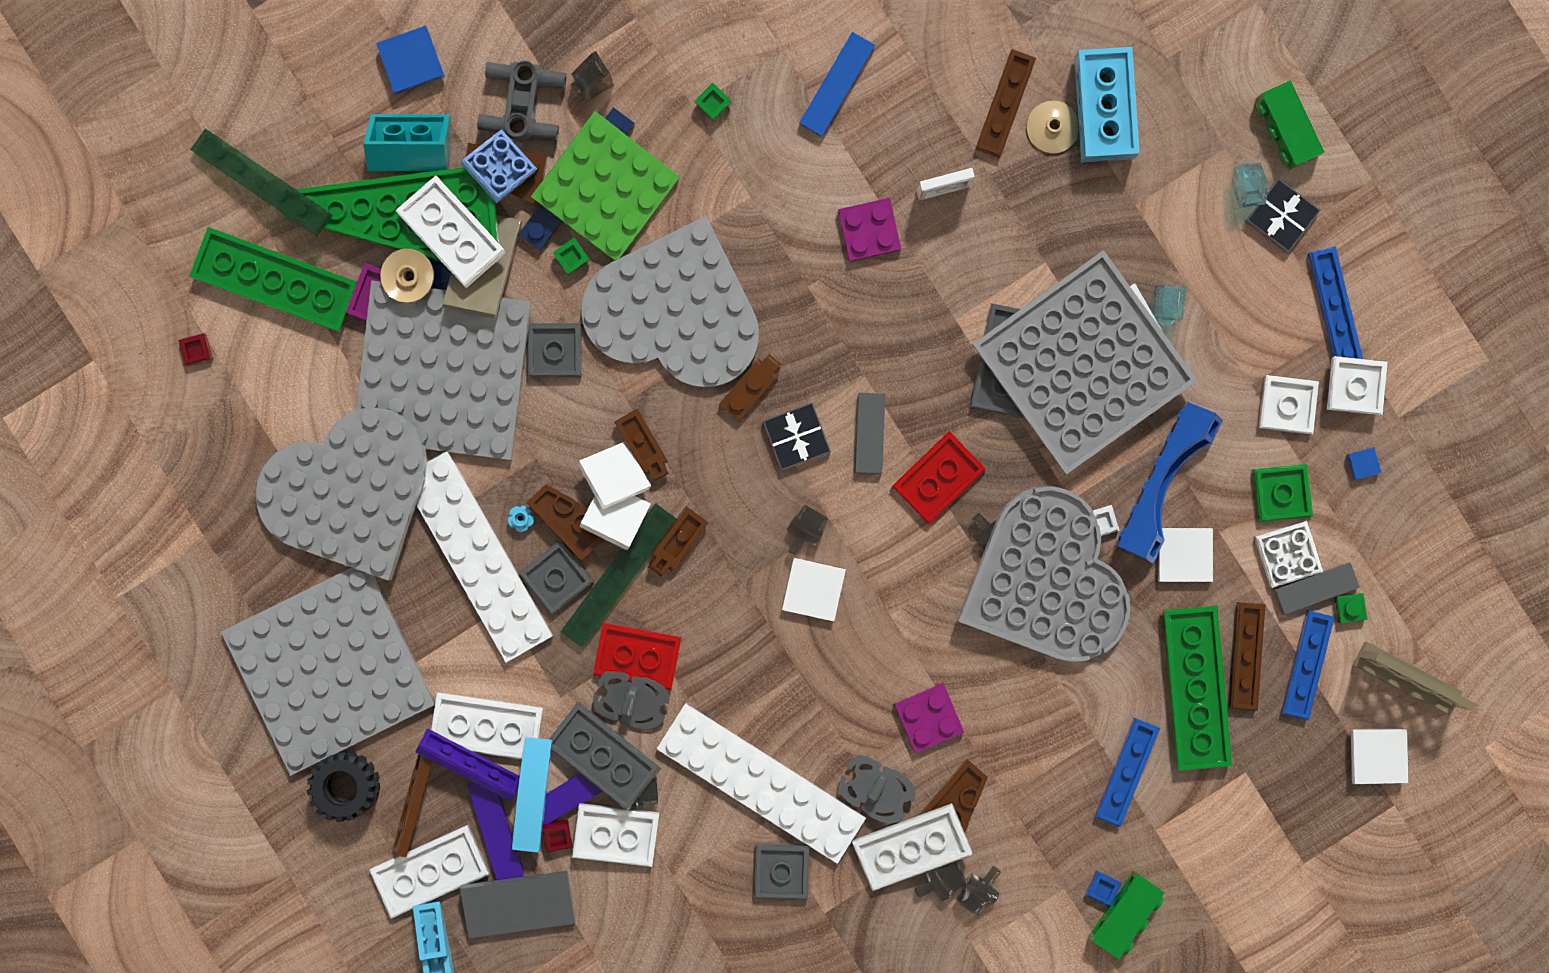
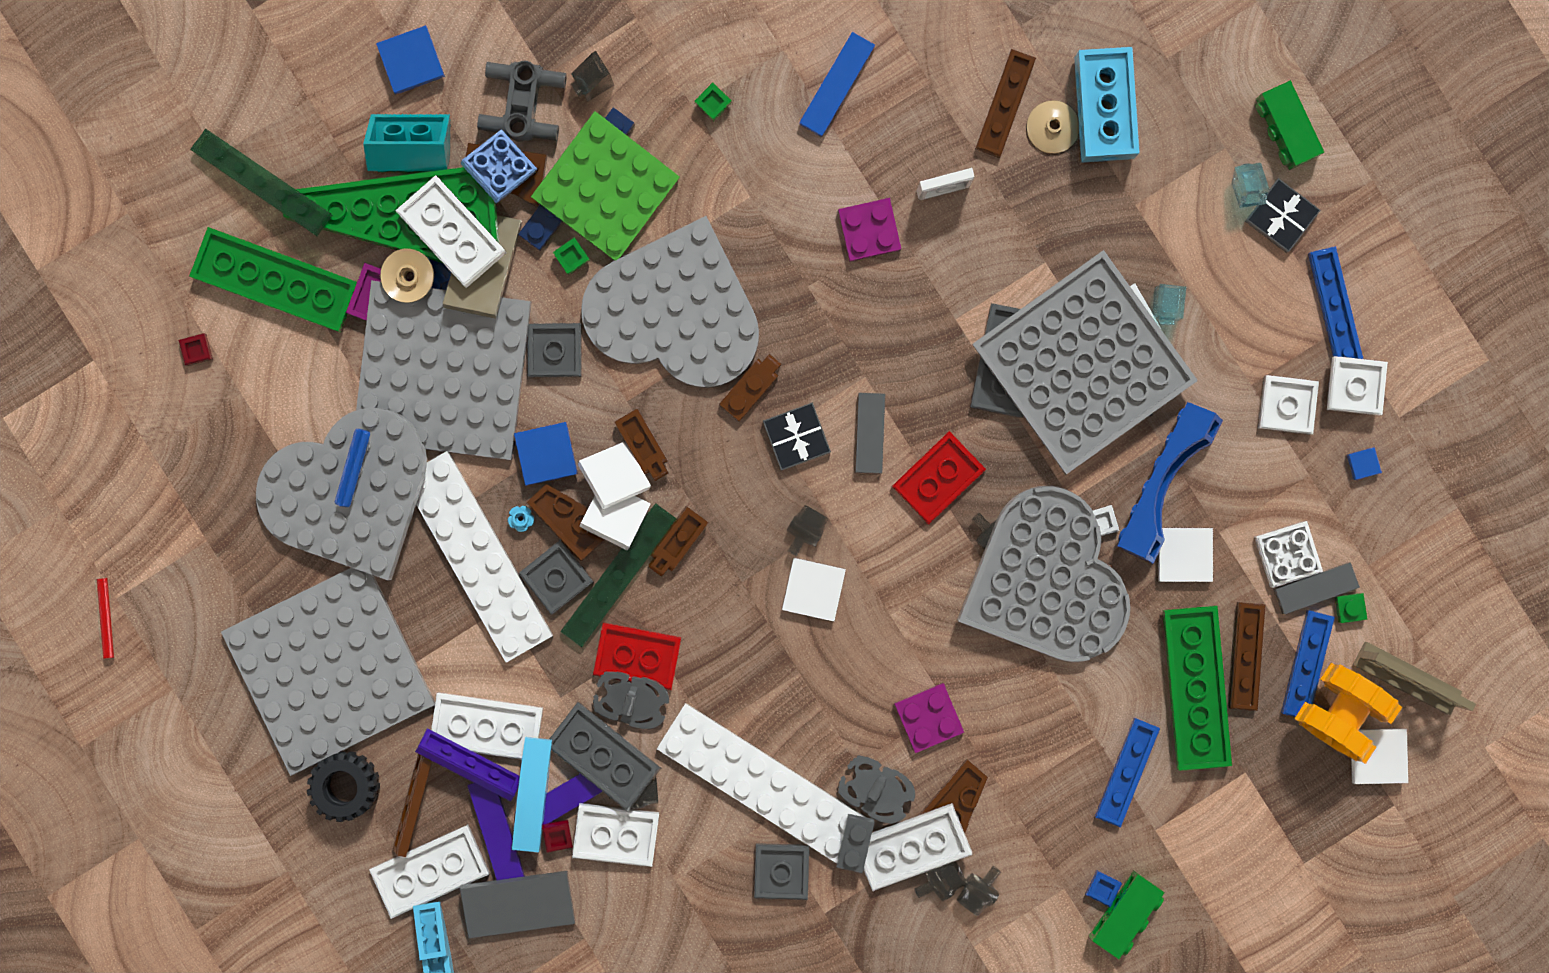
(105, 618): none -> red bar
(352, 467): none -> blue axle
(546, 453): none -> blue tile
(855, 843): none -> dark grey plate
(1282, 492): green tile -> none
(1348, 712): none -> light orange piece

